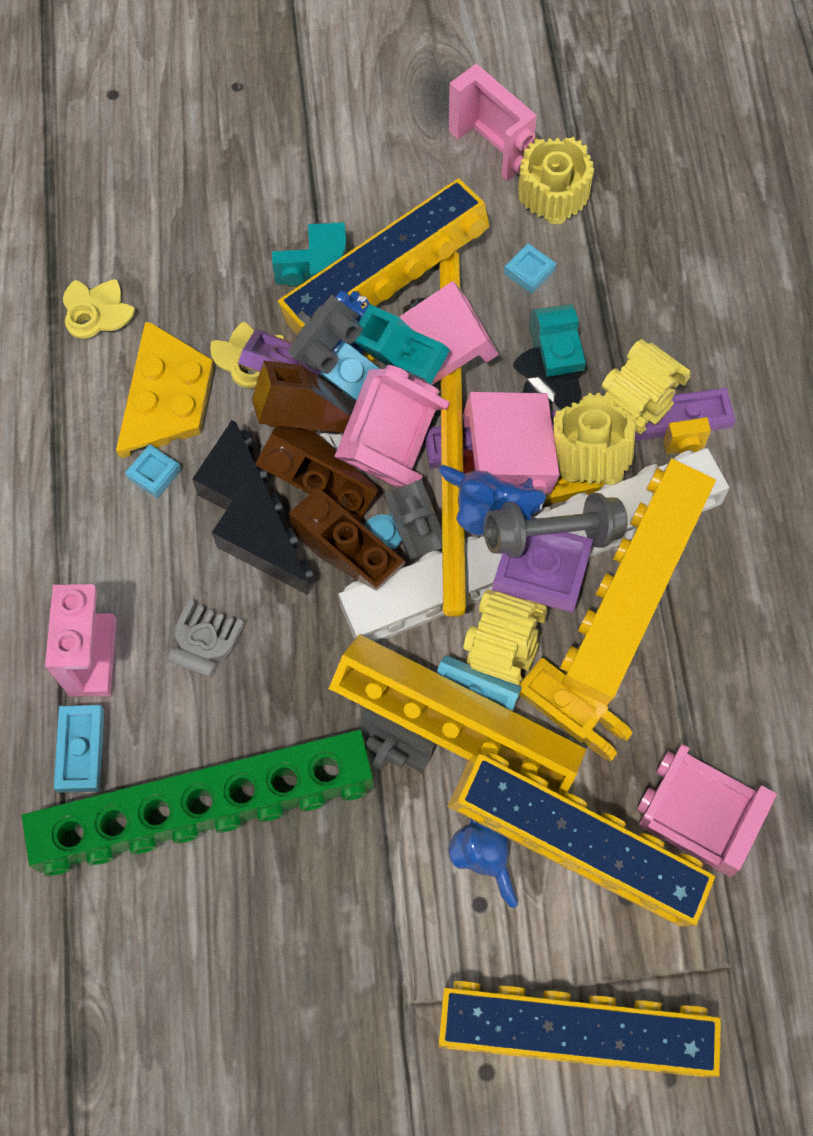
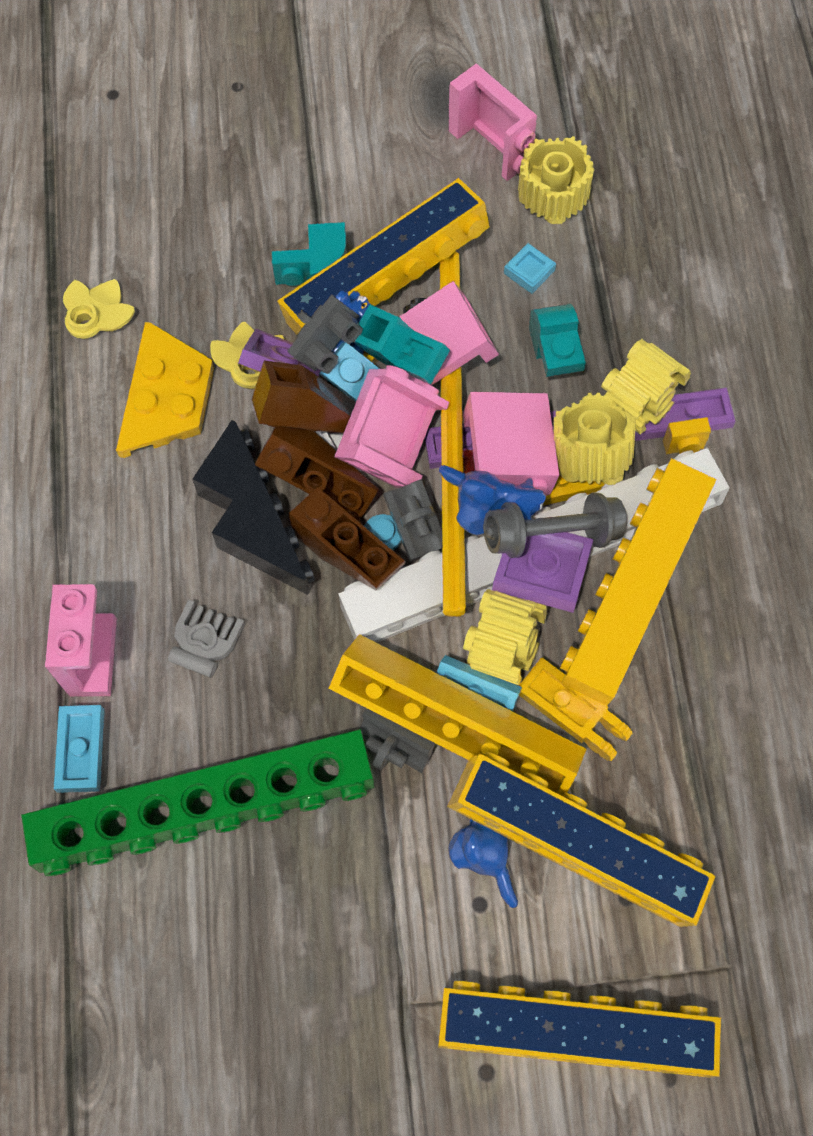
(153, 471): medium azure tile -> none
(561, 389): black plate -> none
(704, 811): bright pink panel -> none

